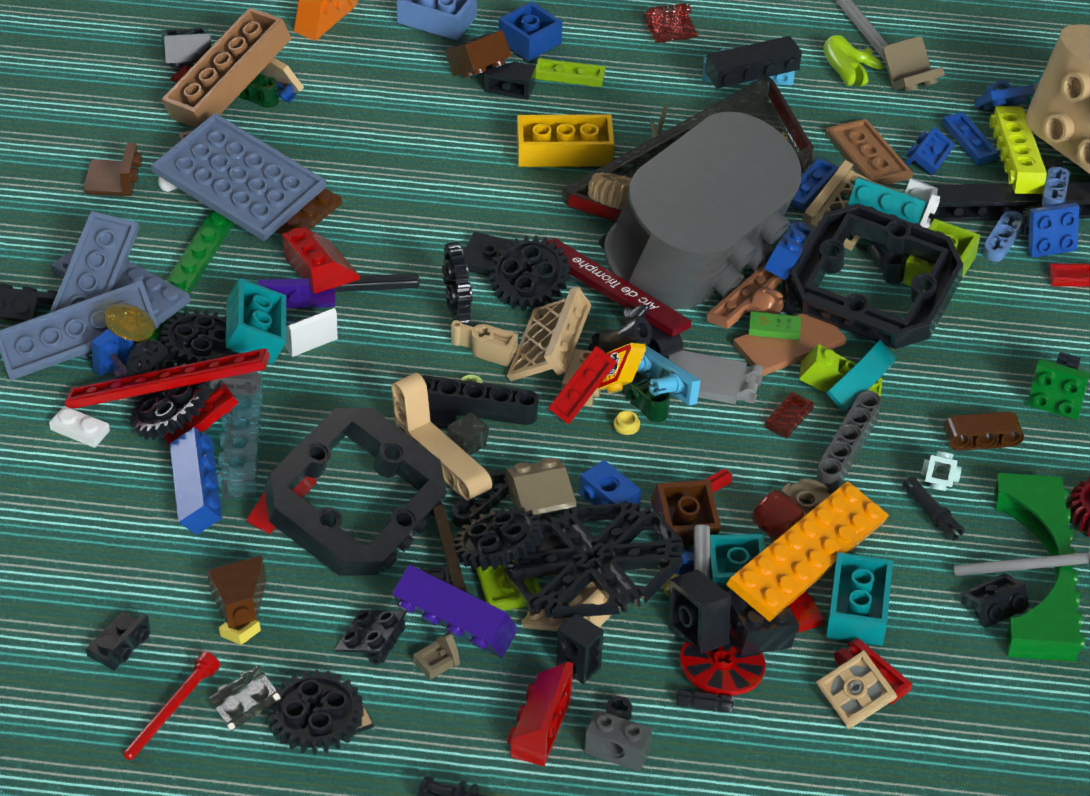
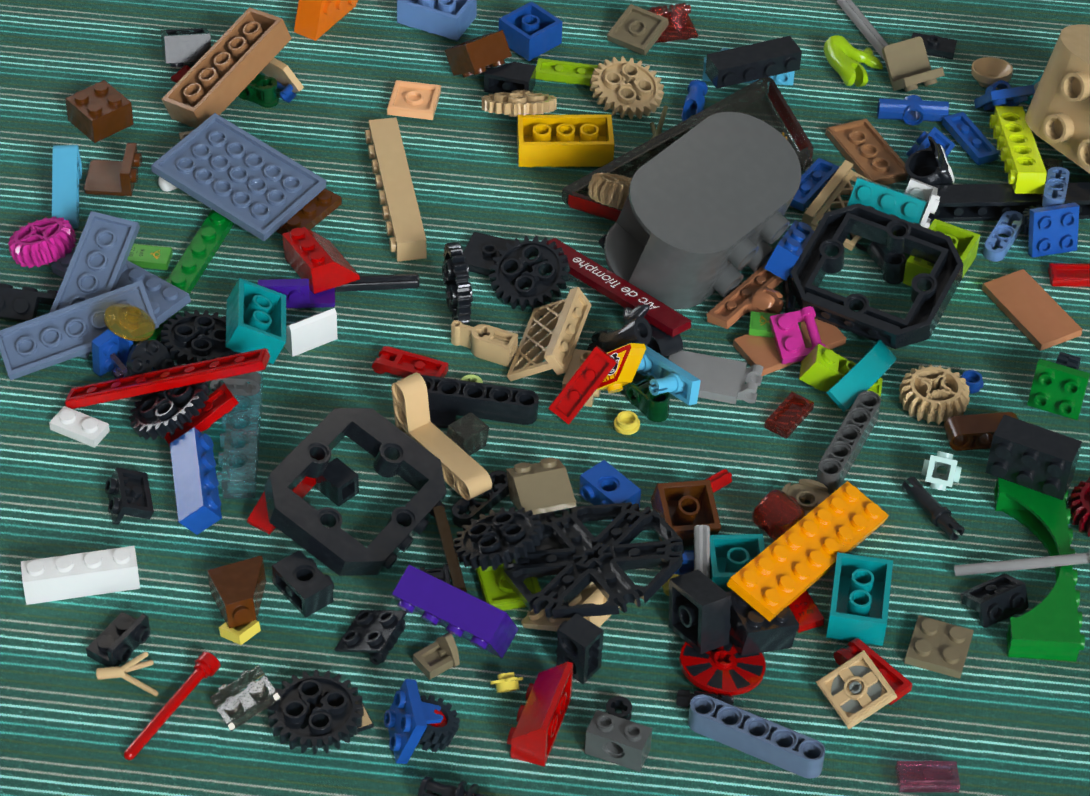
(42, 242): none -> dark pink gear
(65, 183): none -> medium azure beam
(80, 575): none -> white brick
(99, 111): none -> reddish brown brick
(121, 672): none -> tan plant
(128, 495): none -> black bracket
(150, 256): none -> bright green tile
(303, 583): none -> black brick
(338, 482): none -> black brick
(396, 190): none -> tan brick
(406, 363): none -> red plate
(414, 100): none -> light nougat plate
(418, 721): none -> blue plate
(507, 682): none -> light yellow plate
(519, 103): none -> tan gear
(626, 87): none -> tan gear
(637, 29): none -> dark tan plate
(695, 99): none -> blue piece
(756, 736): none -> sand blue beam
(789, 337): none -> dark pink plate
(912, 110): none -> blue piece
(927, 776): none -> clear pink plate
(929, 166): none -> black piece
(934, 393): none -> tan gear
(938, 46): none -> black plate
(939, 646): none -> dark tan plate
(973, 380): none -> blue plate
(990, 70): none -> tan piece
(1032, 309): none -> nougat tile
(1033, 457): none -> black brick

